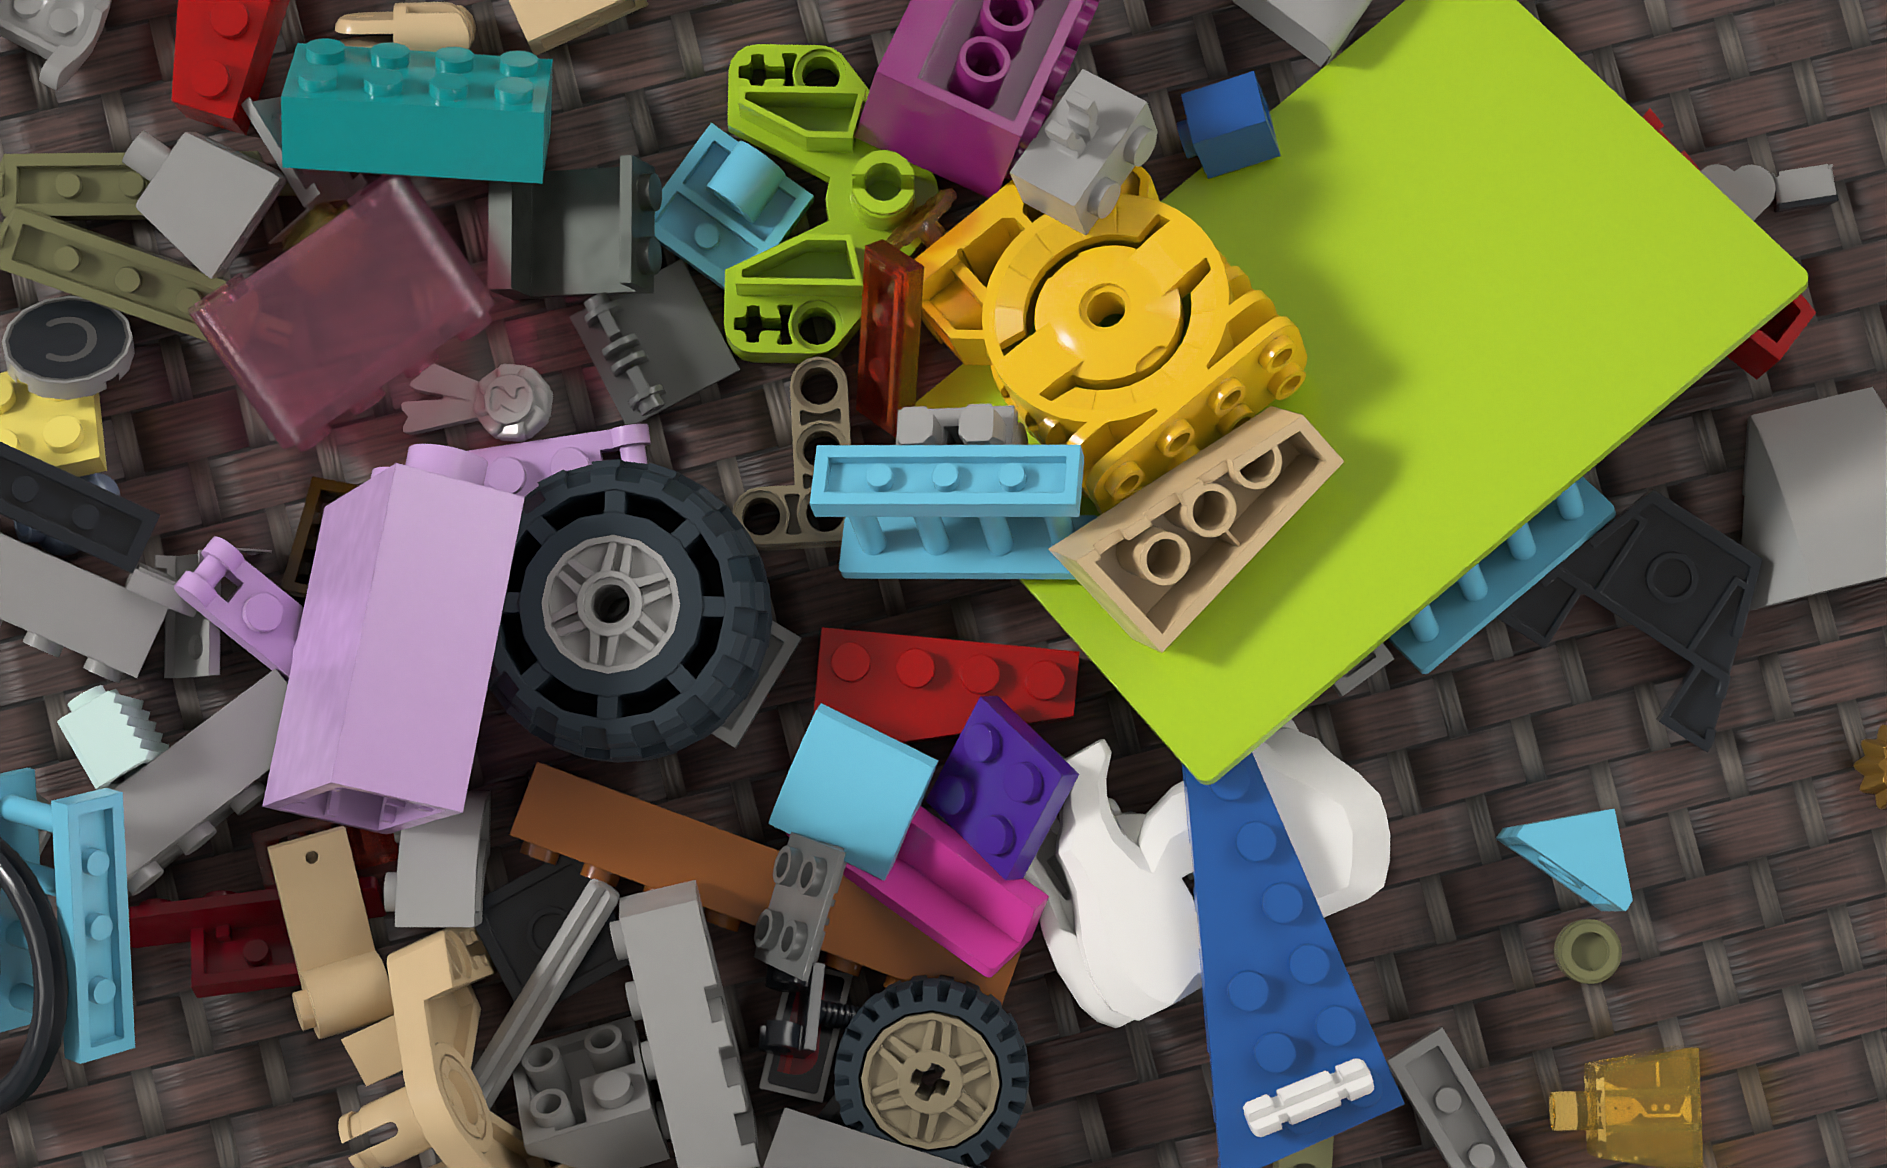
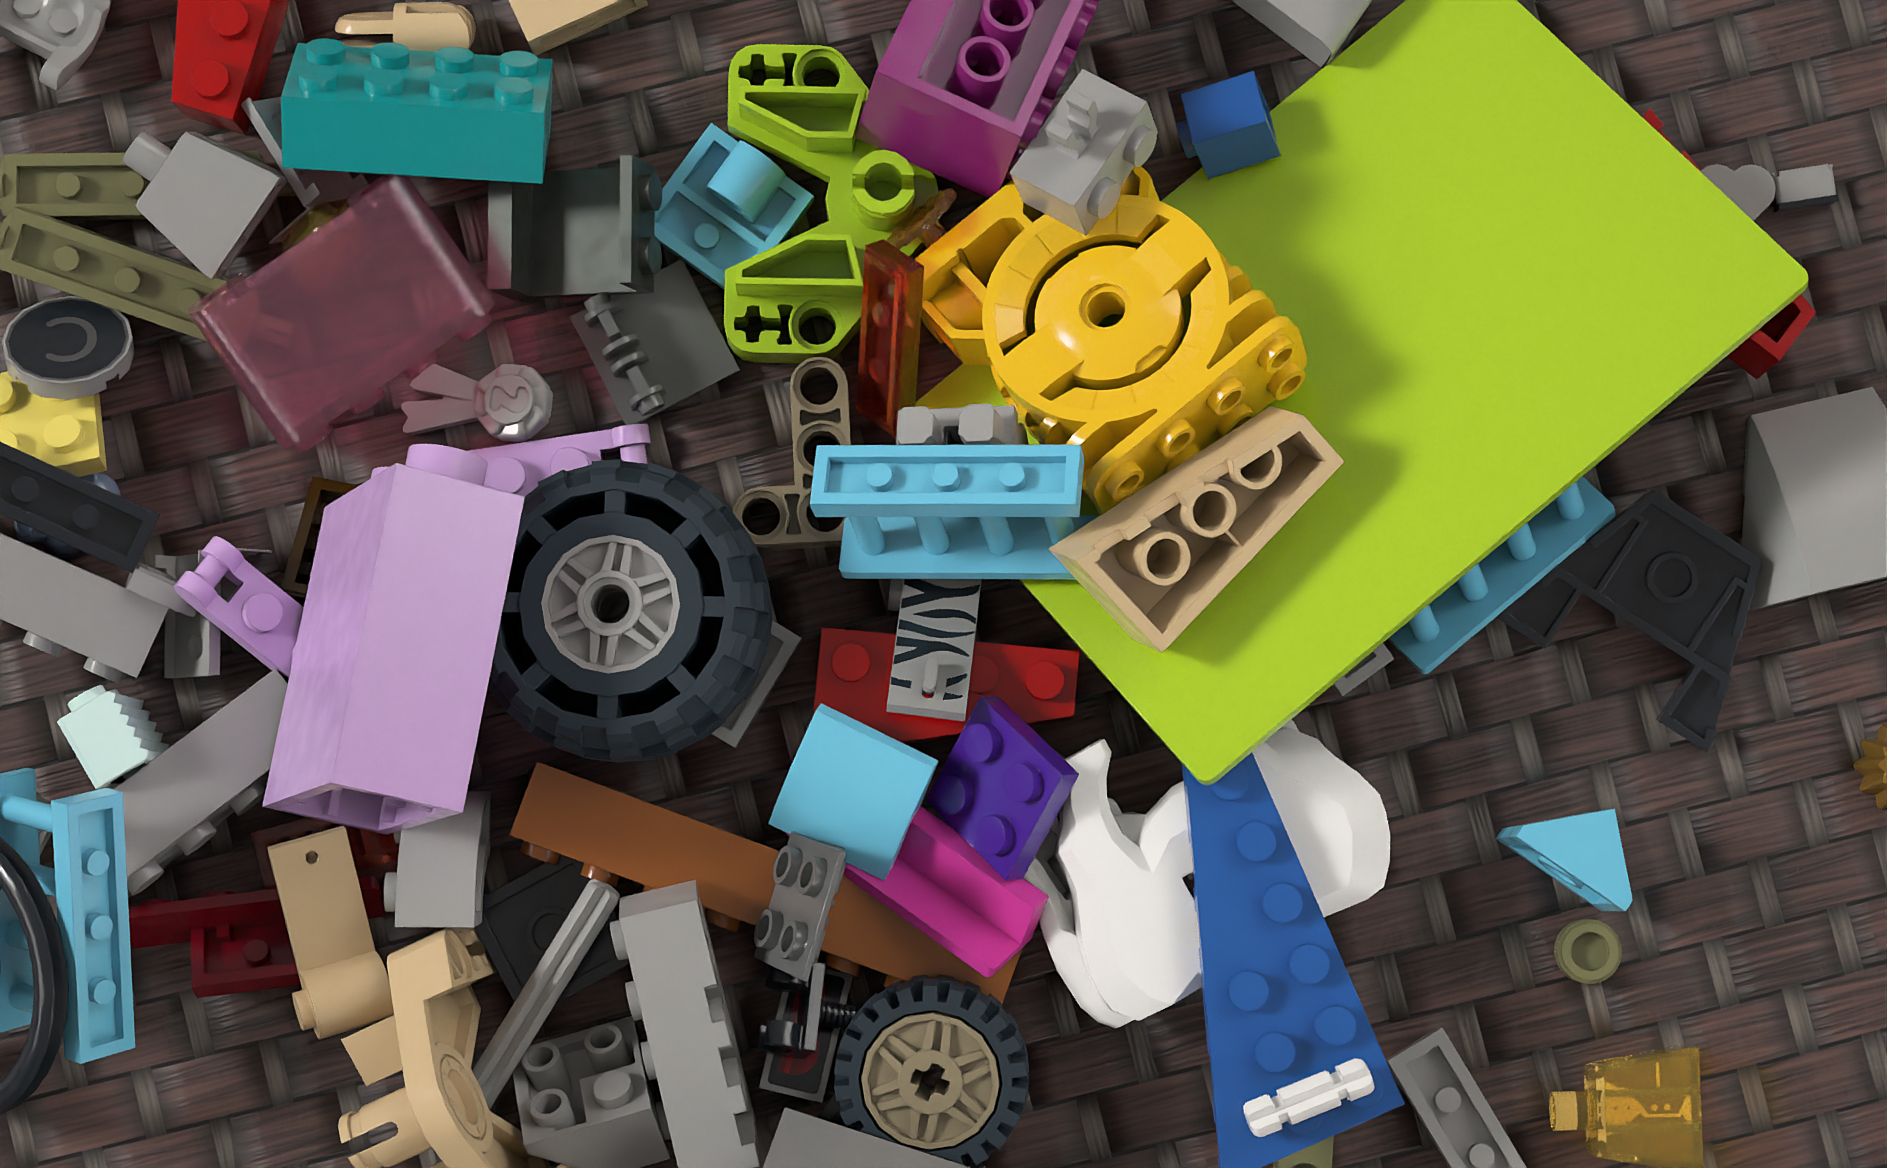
(933, 646): none -> light grey door

